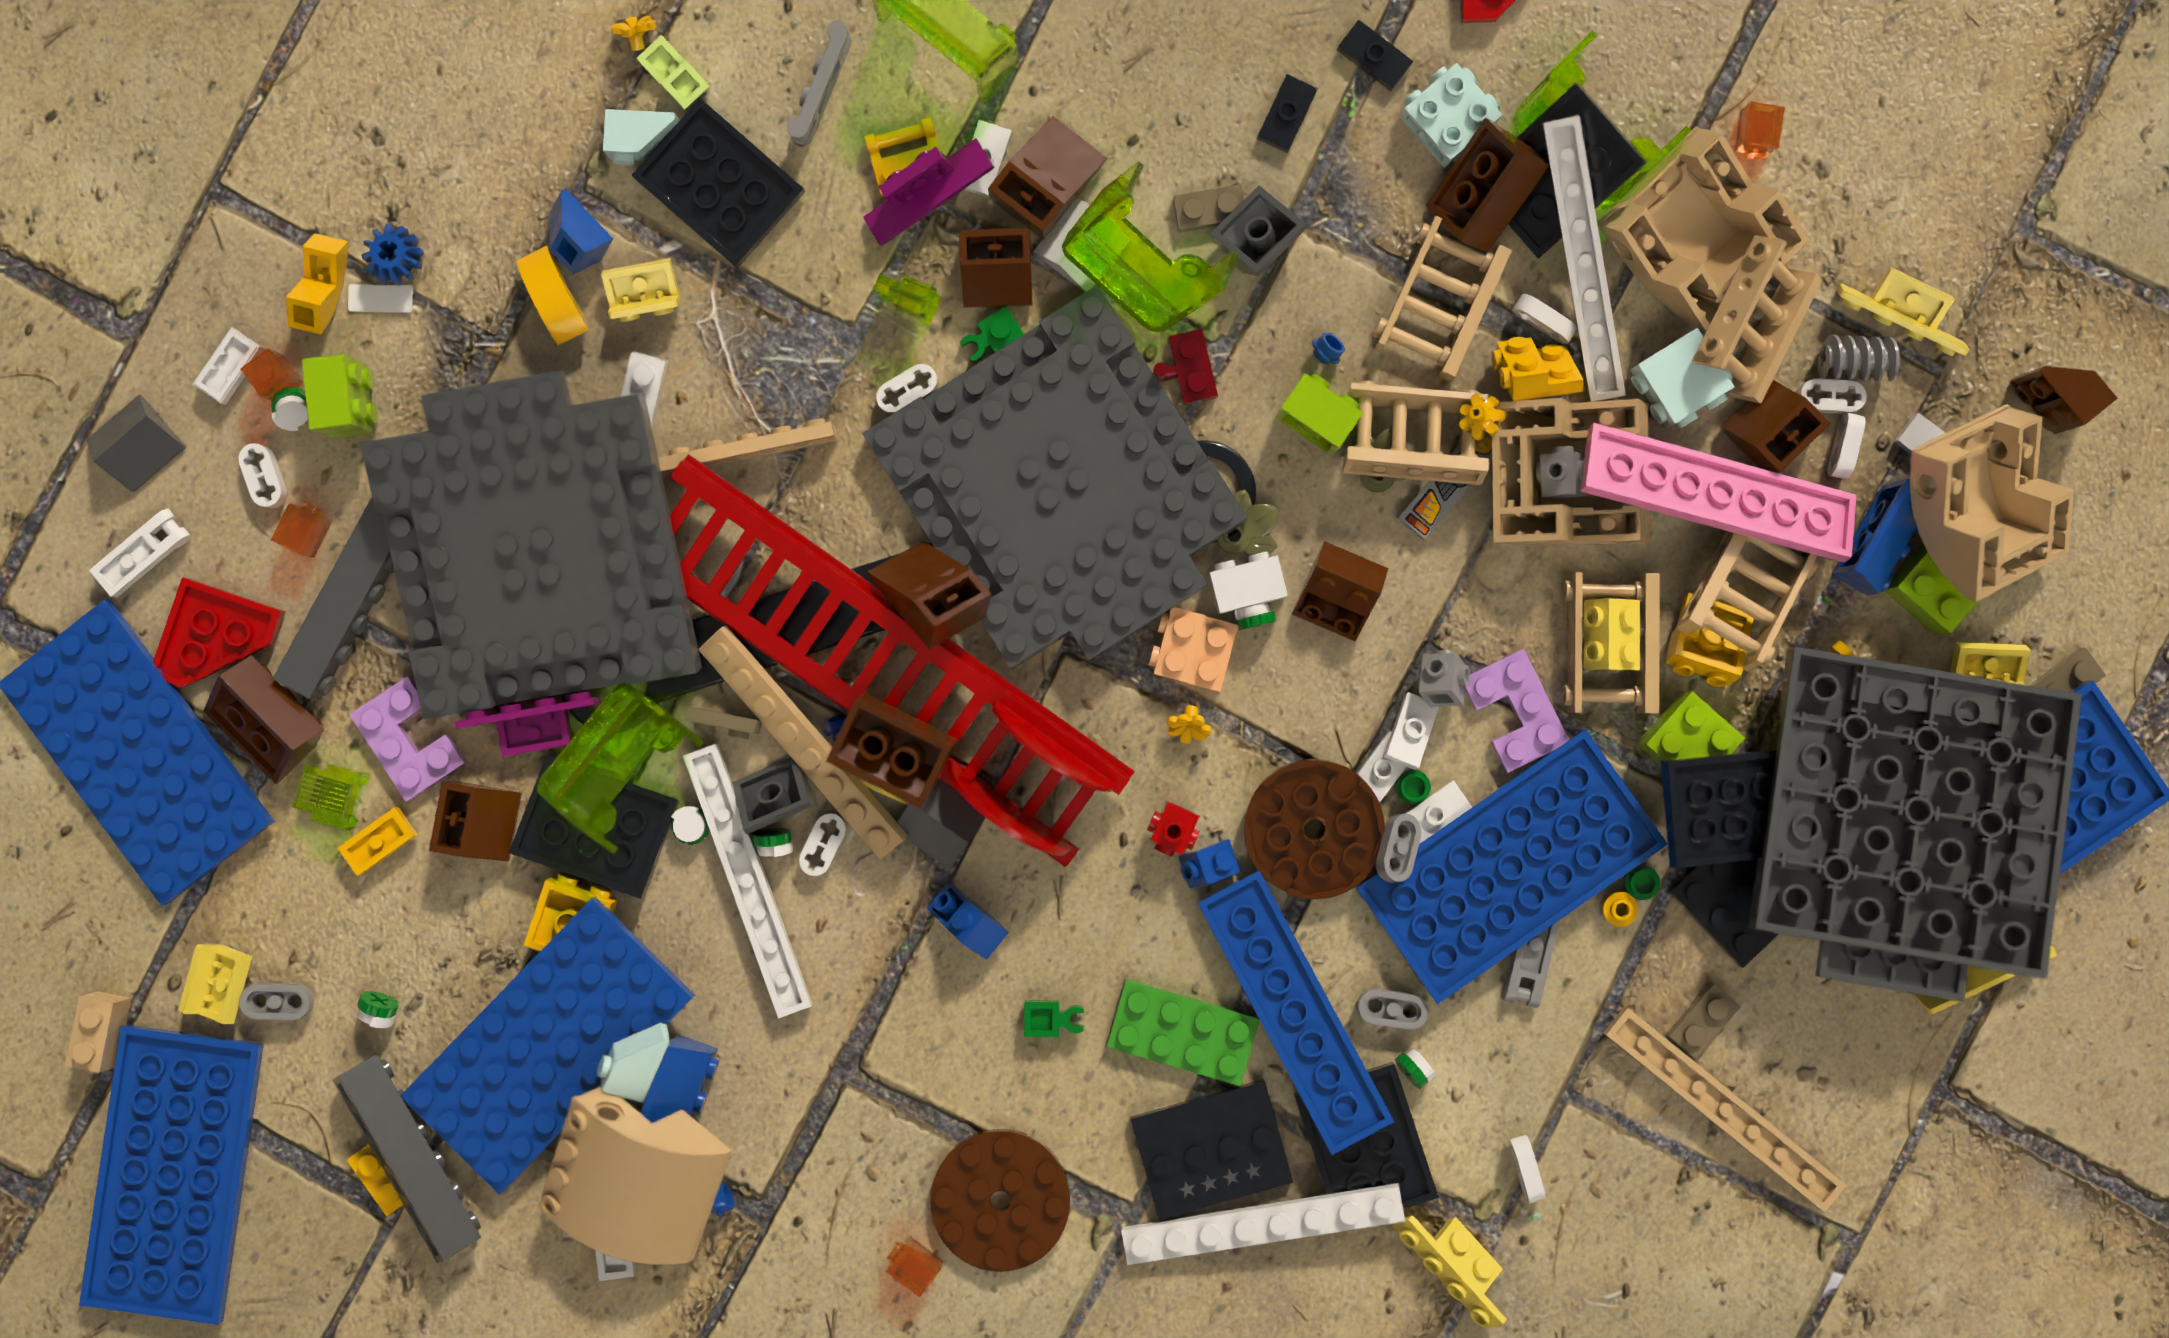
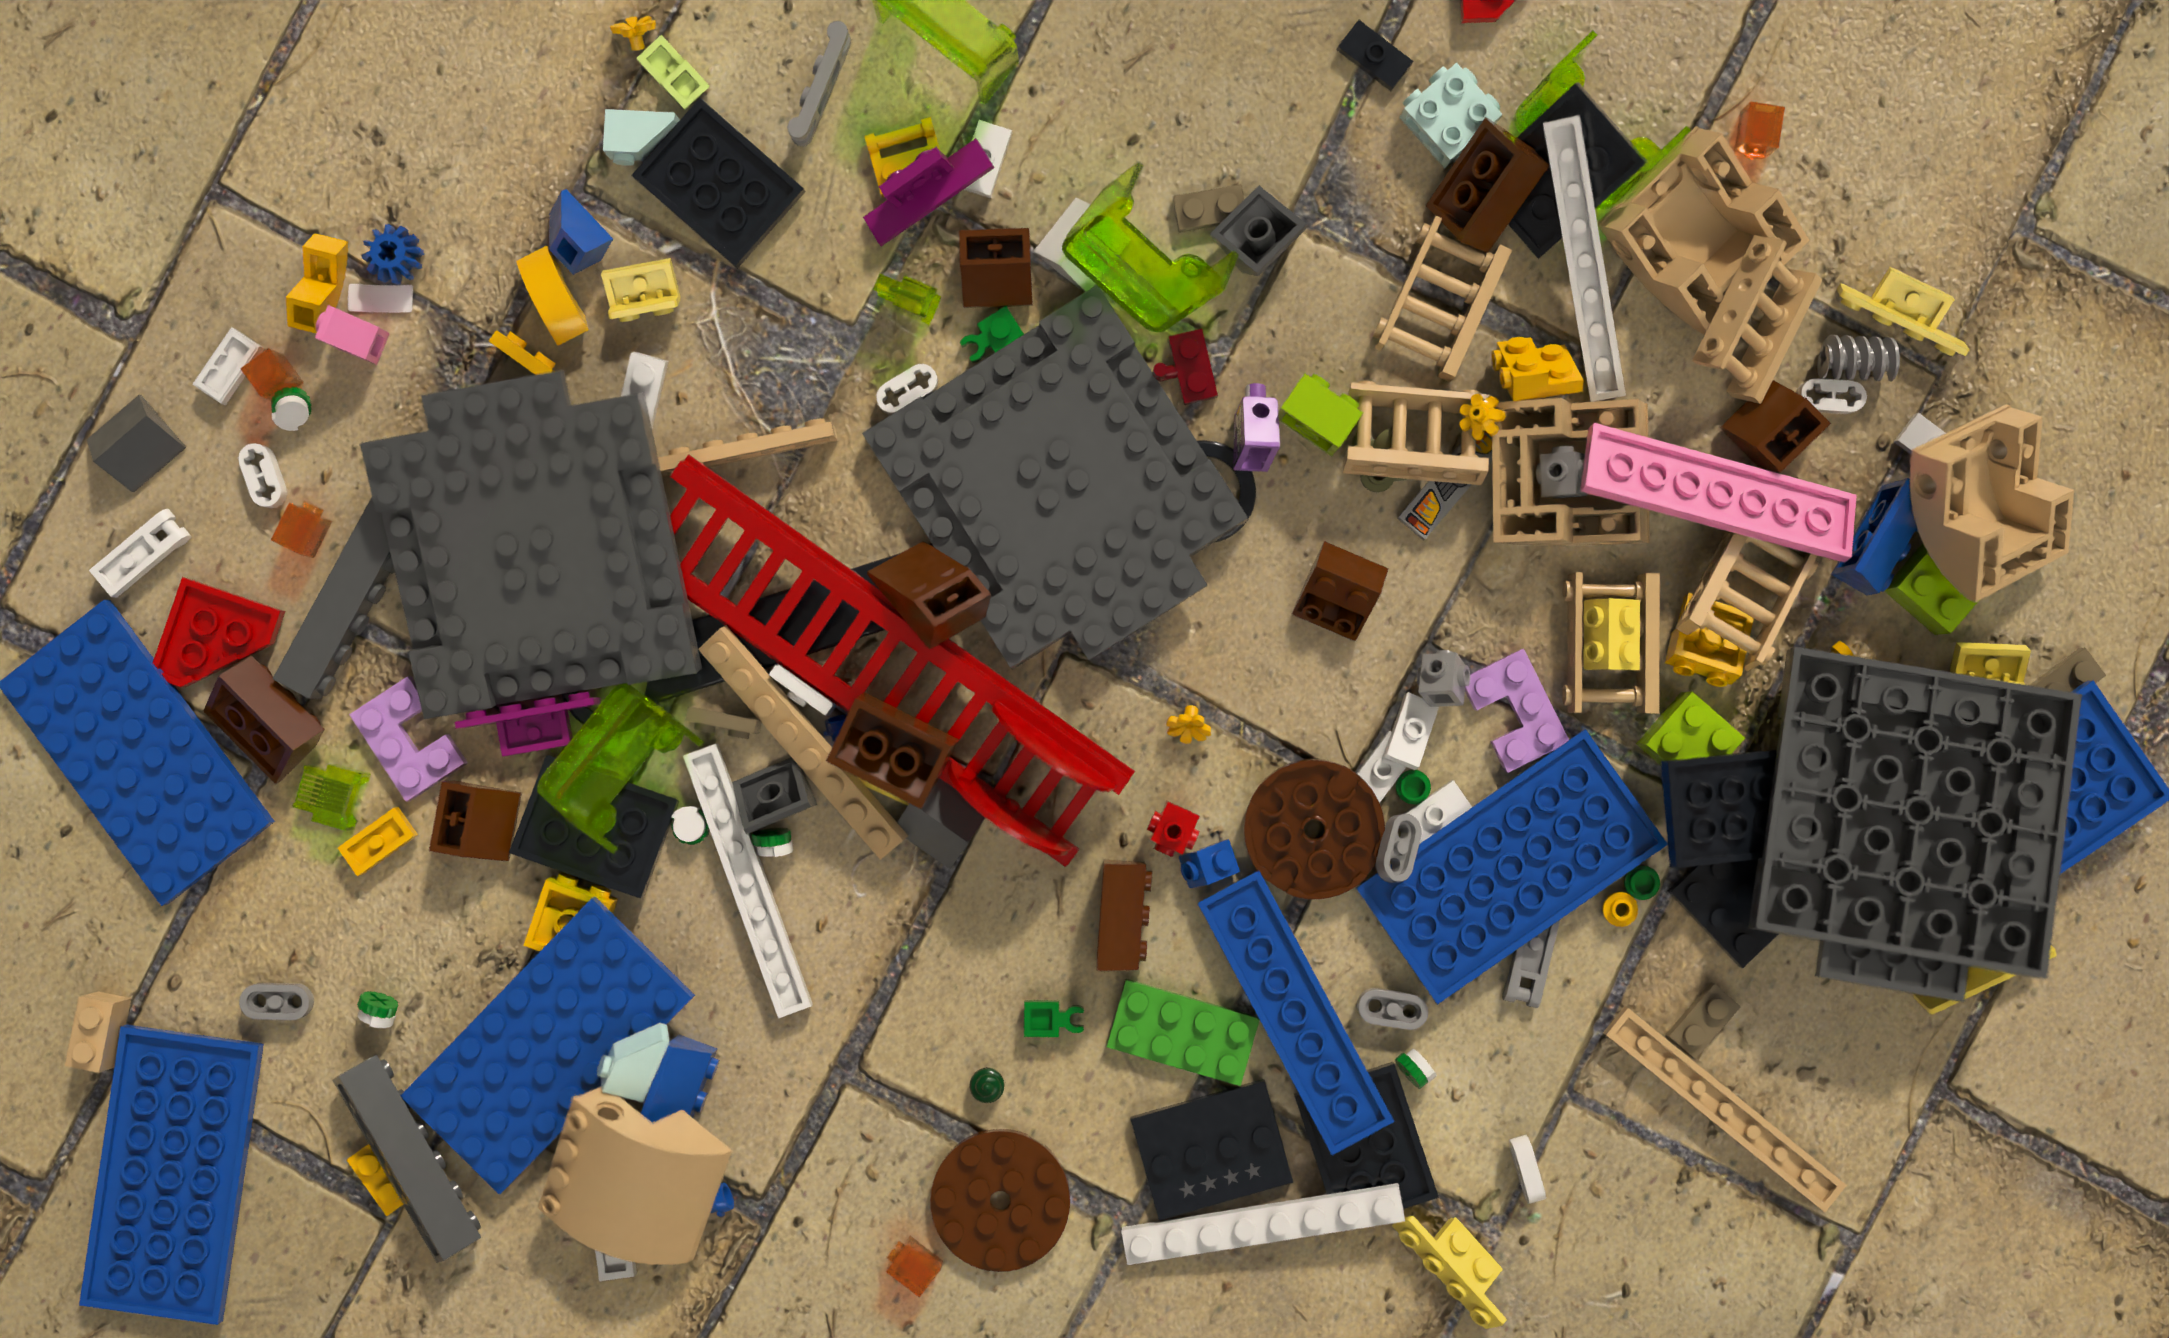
(215, 982): light yellow bracket -> none
(339, 396): lime brick -> none
(351, 334): none -> bright pink slope
(514, 347): none -> yellow plate
(802, 692): none -> white plate
(830, 848): white beam -> none
(967, 920): blue slope -> none
(987, 1085): none -> dark green plate
(1046, 177): reddish brown slope -> none
(1123, 915): none -> reddish brown slope
(1193, 649): light nougat plate -> none
(1247, 583): white brick -> none
(1254, 616): piece -> none
(1255, 531): olive plate -> none
(1256, 430): none -> medium lavender torso
(1287, 113): black plate -> none
(1328, 348): blue plate -> none
(1545, 318): white beam -> none
(1677, 384): light aqua brick -> none
(1846, 446): white beam -> none
(2063, 396): reddish brown slope -> none

